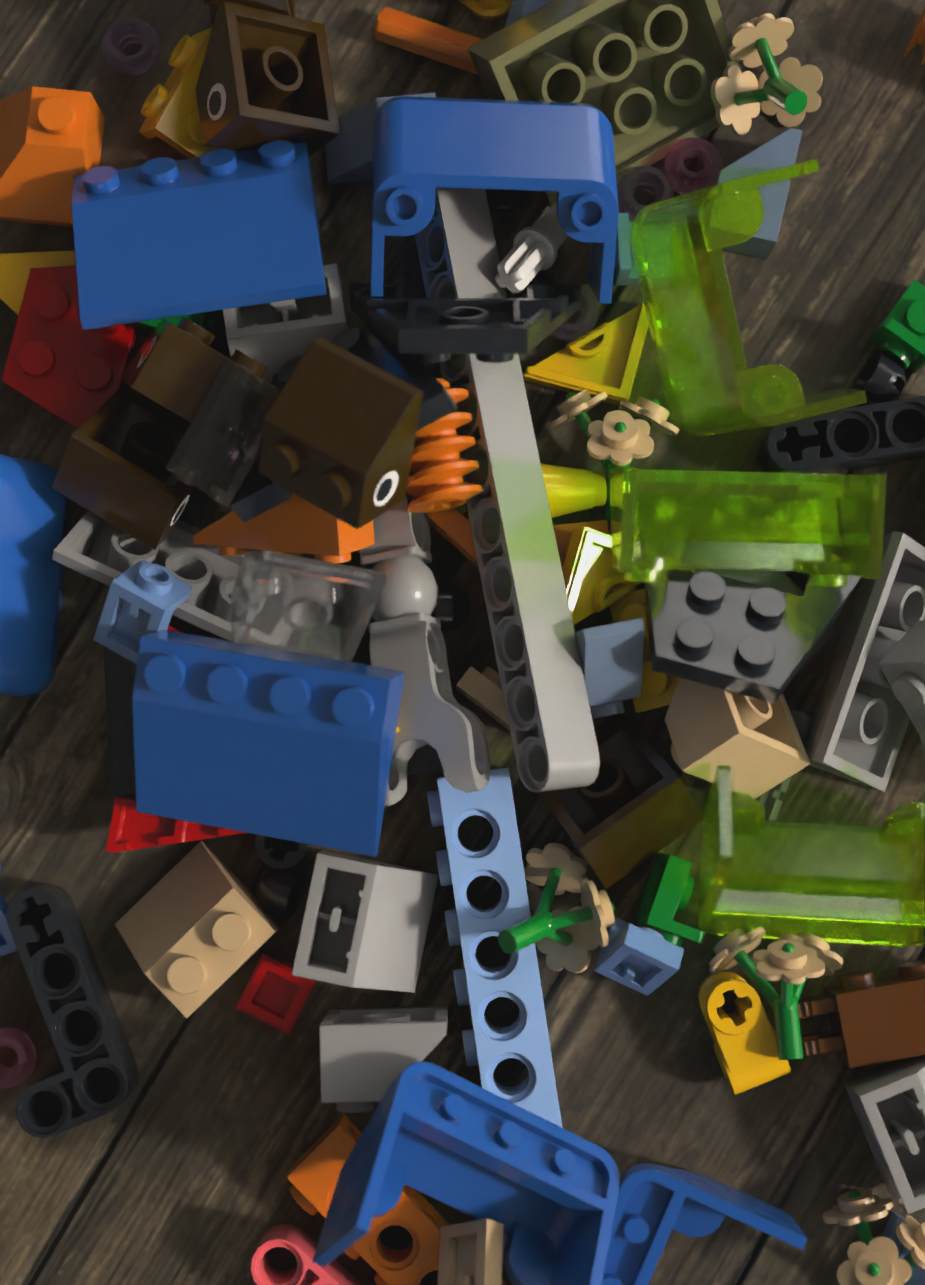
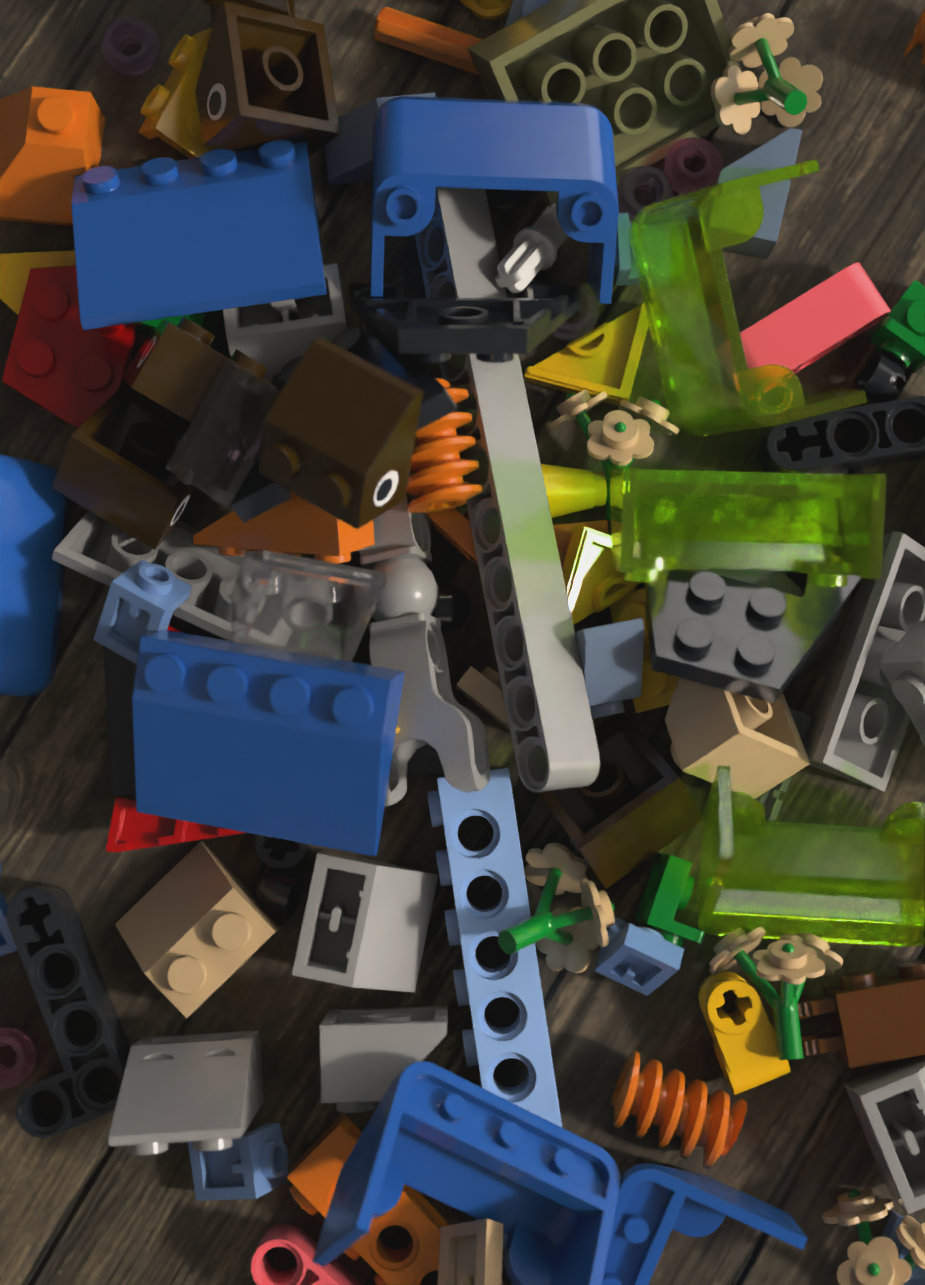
(188, 1091): none -> light grey slope
(245, 1170): none -> medium blue bracket
(275, 994): red tile -> none
(677, 1109): none -> orange piece
(815, 322): none -> coral beam

